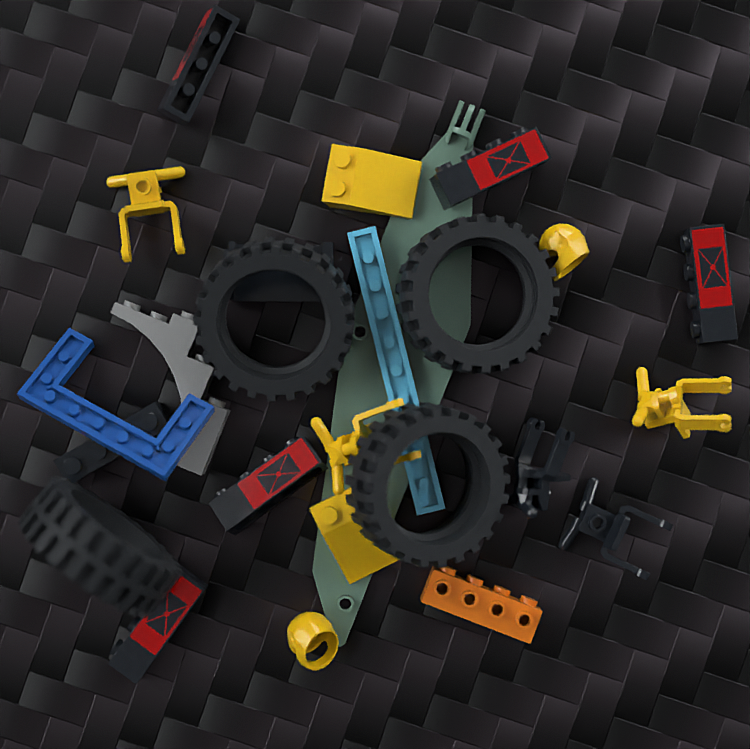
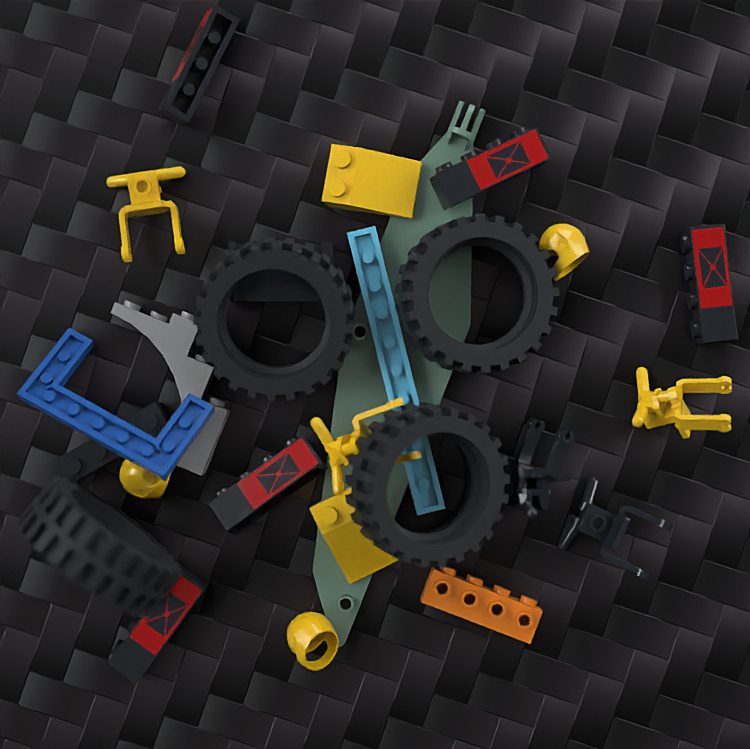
(141, 482): none -> yellow helmet

